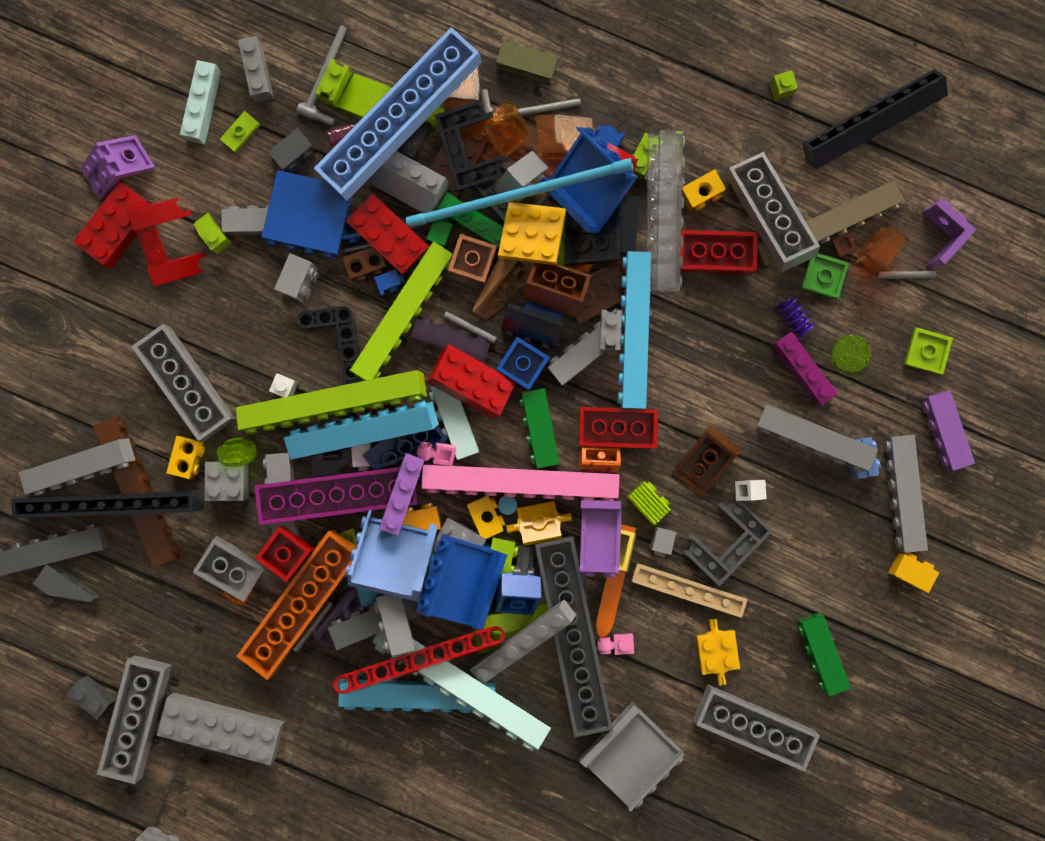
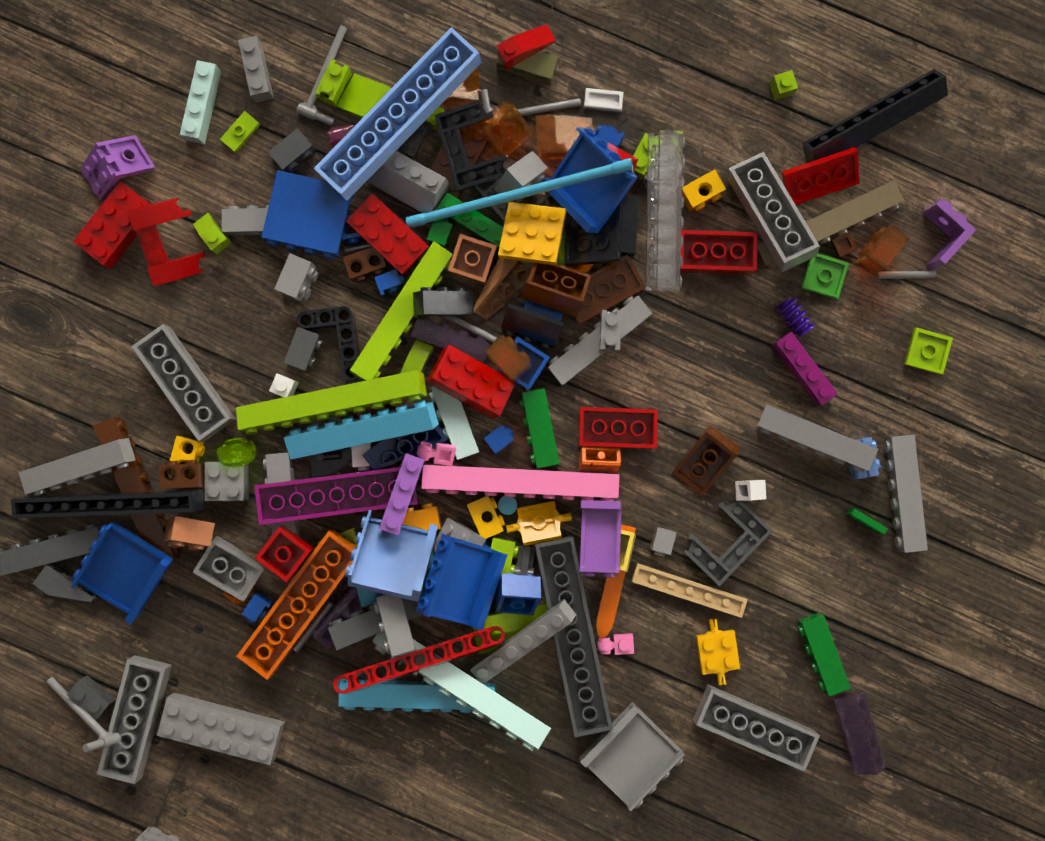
(105, 739): none -> light grey bar
(122, 569): none -> blue panel
(181, 475): none -> reddish brown brick
(188, 532): none -> nougat brick
(257, 608): none -> blue brick
(303, 349): none -> dark grey brick
(417, 357): none -> lime slope
(443, 302): none -> brick
(499, 438): none -> blue brick
(508, 358): none -> clear orange brick
(524, 45): none -> red slope
(603, 100): none -> white tile
(635, 330): medium azure brick -> none
(648, 502): lime brick -> none
(822, 176): none -> red plate
(851, 353): clear neon green tile -> none
(860, 733): none -> clear purple brick
(866, 521): none -> green tile
(914, 572): yellow brick -> none
(948, 430): medium lavender brick -> none

